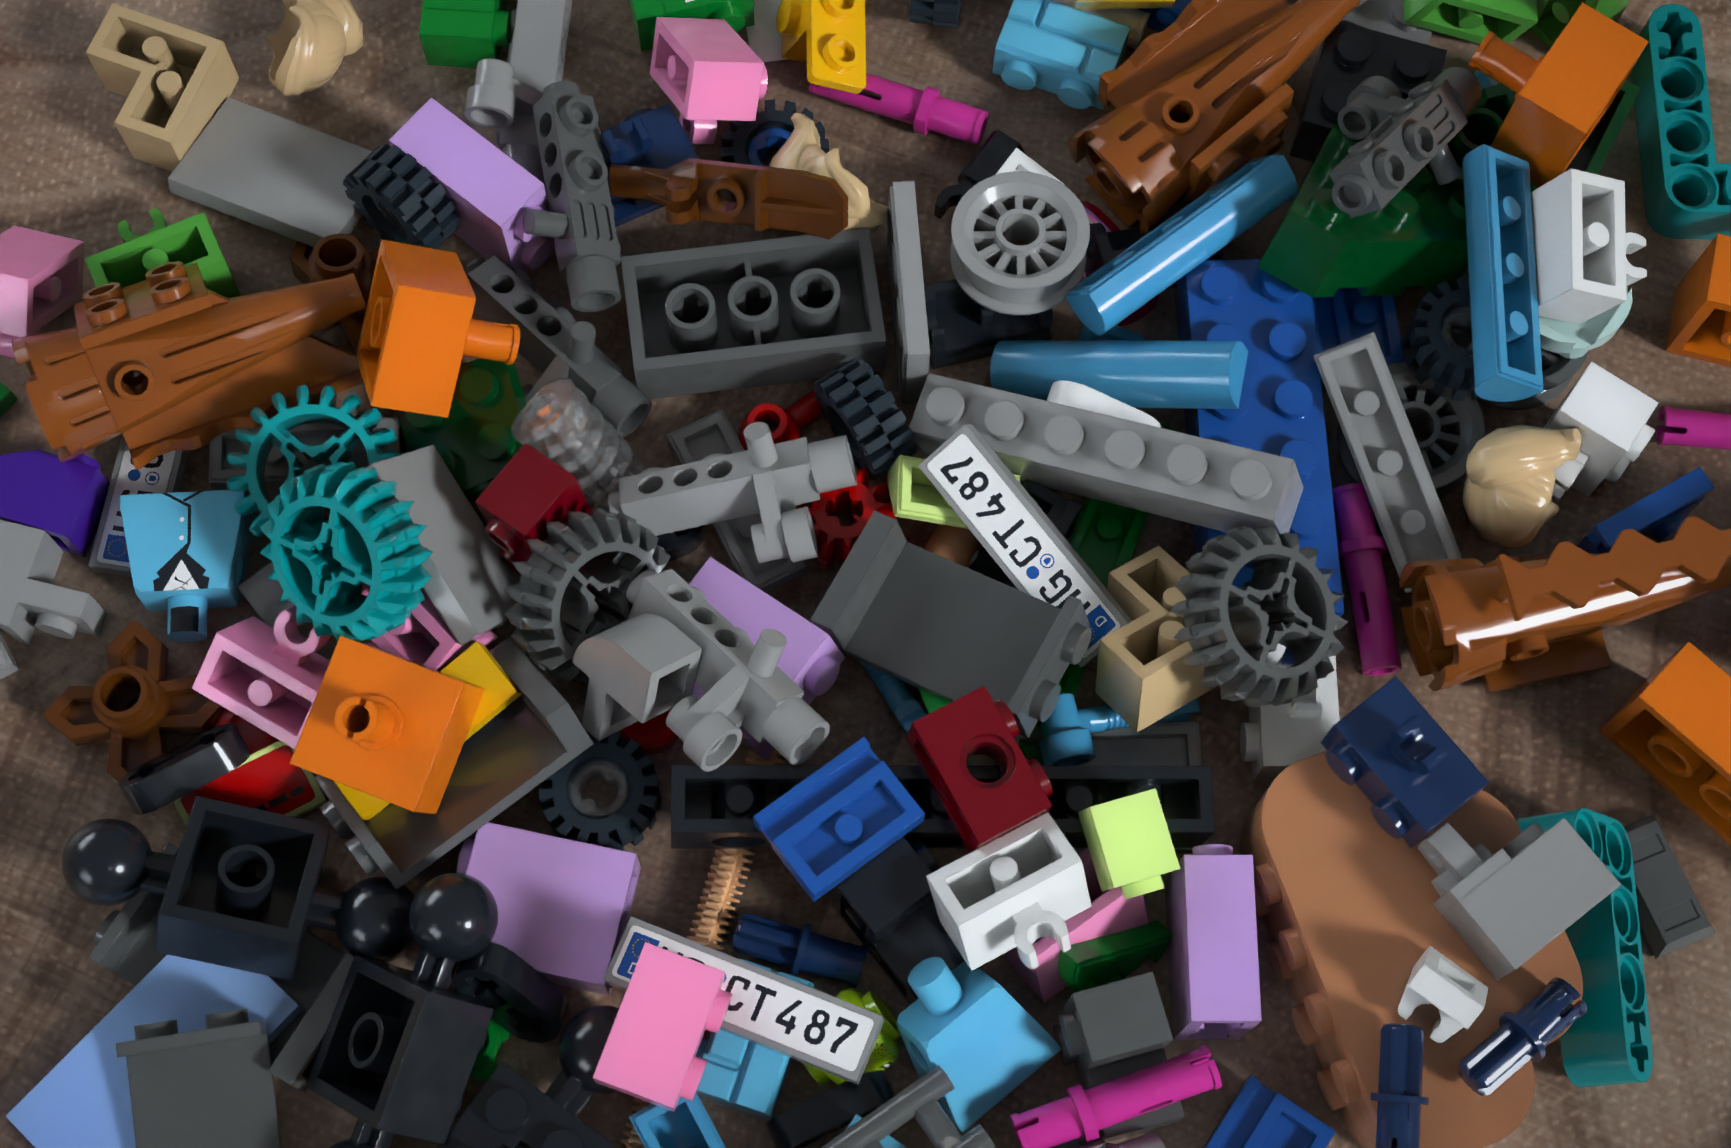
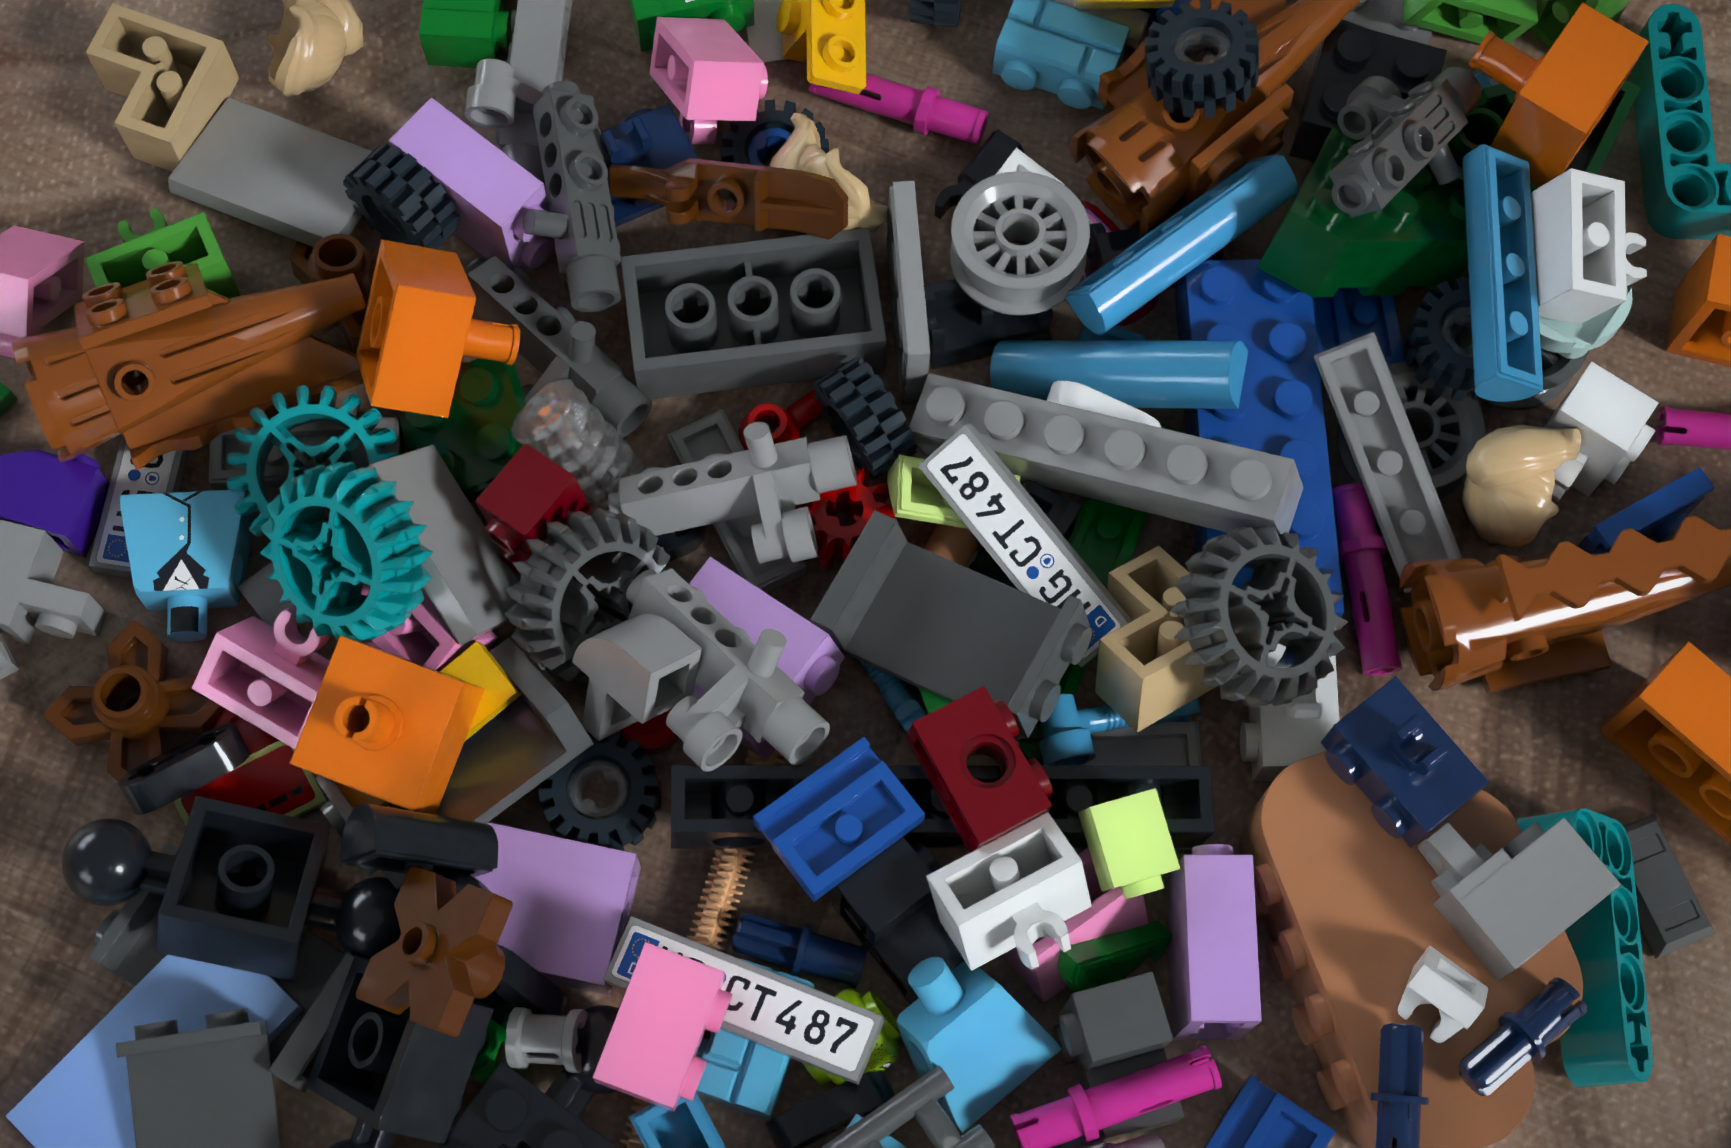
(404, 838): none -> black brick
(442, 954): none -> reddish brown plant
(544, 1039): none -> light grey bush
(1219, 76): none -> black bush

